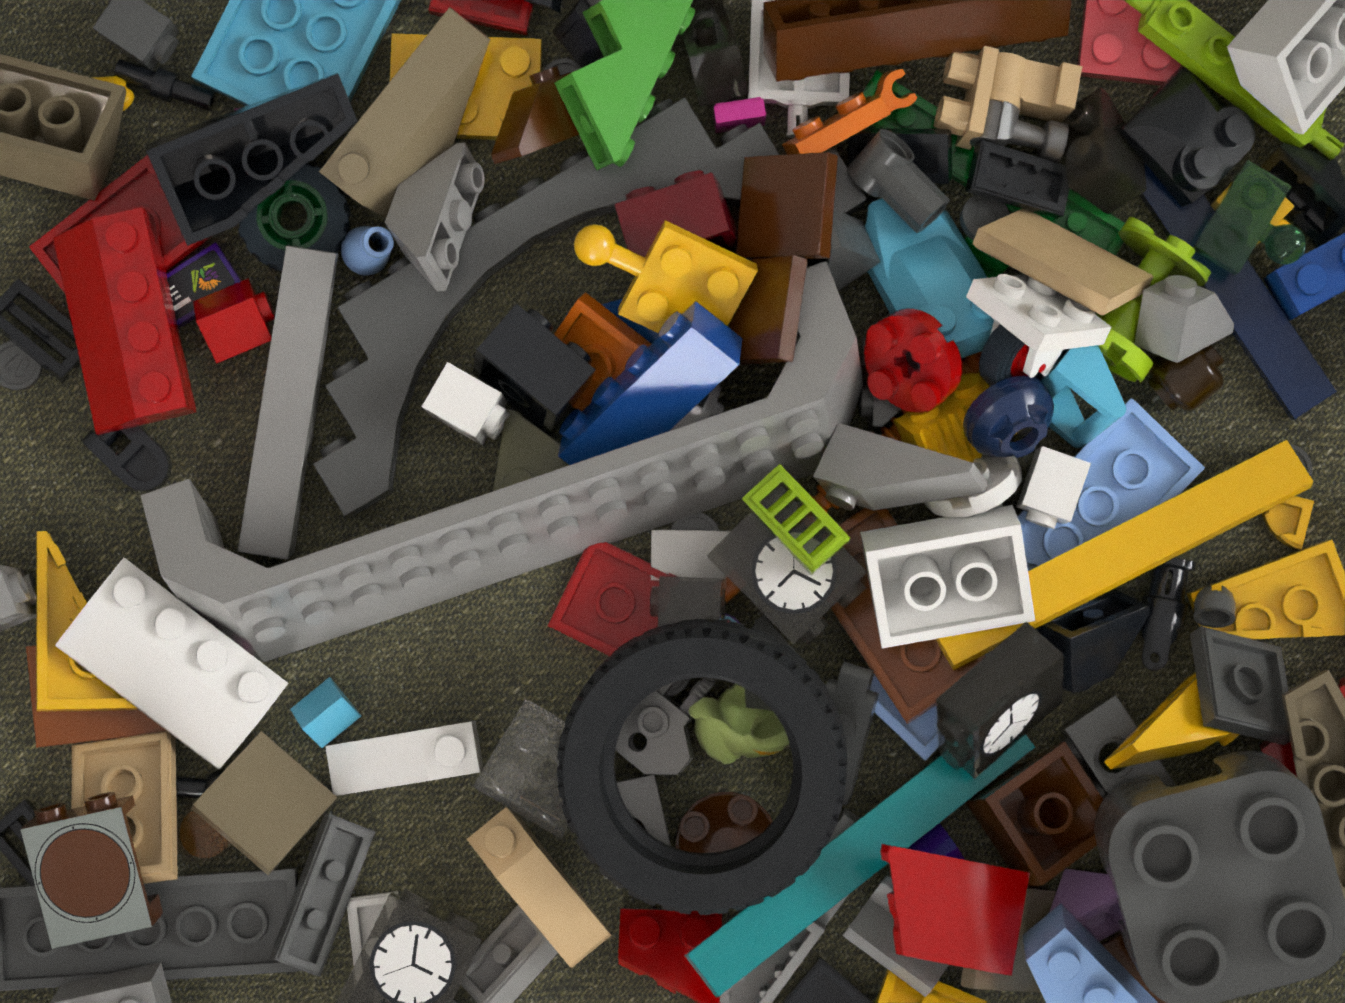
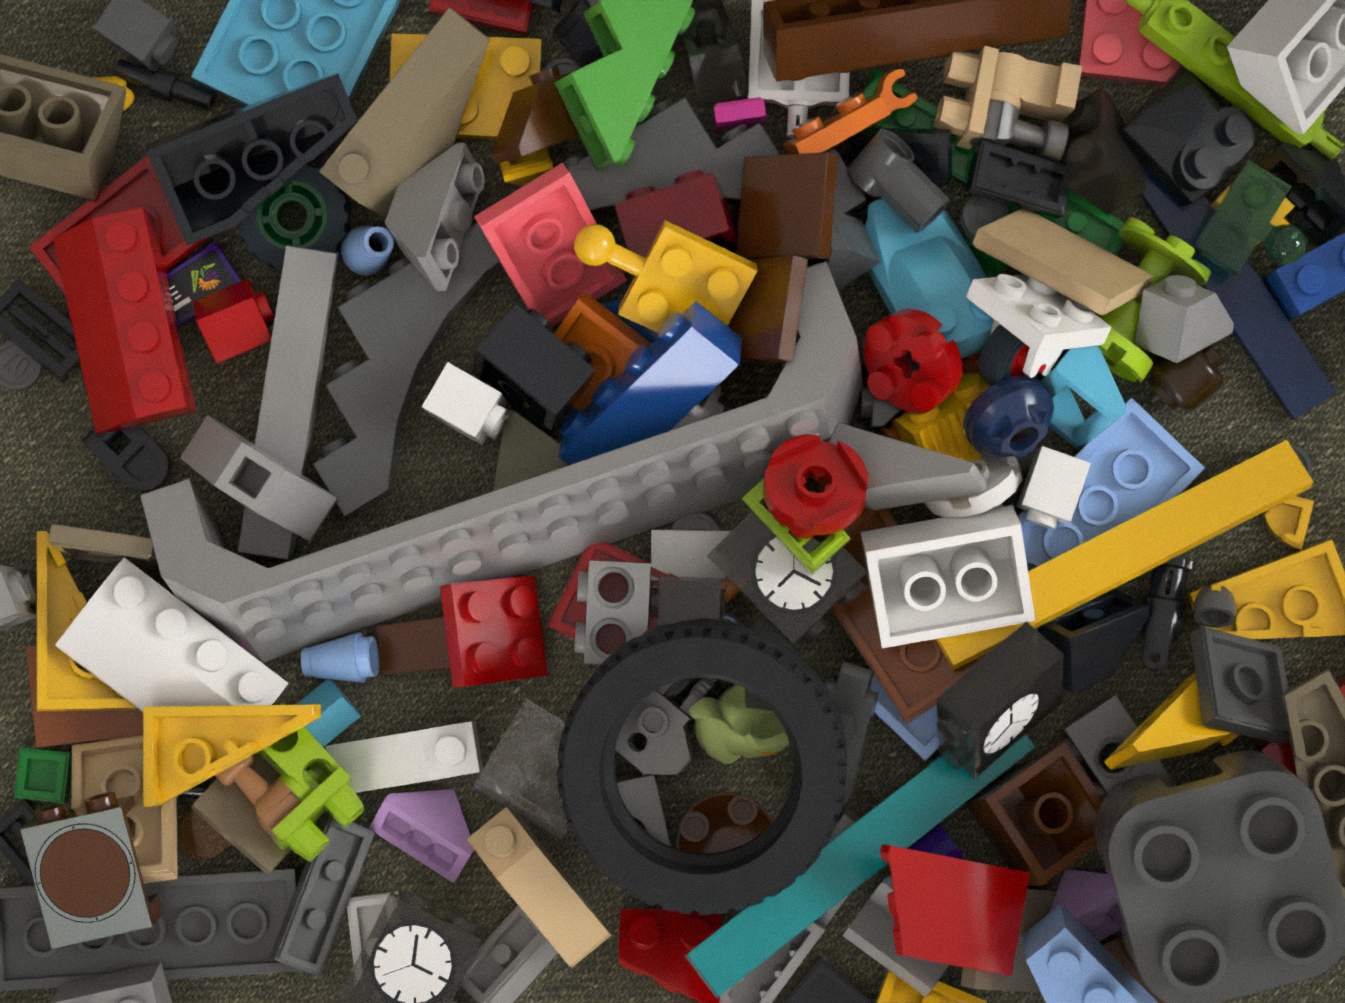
(43, 775): none -> green tile
(103, 546): none -> dark tan tile
(199, 742): none -> yellow wing
(257, 479): none -> light grey slope
(303, 792): none -> lime hips
(342, 659): none -> light blue cone
(412, 646): none -> reddish brown slope
(427, 828): none -> lavender slope
(493, 631): none -> red plate
(526, 168): none -> yellow slope
(535, 245): none -> coral plate
(629, 613): none -> light grey brick
(811, 512): none -> red plate

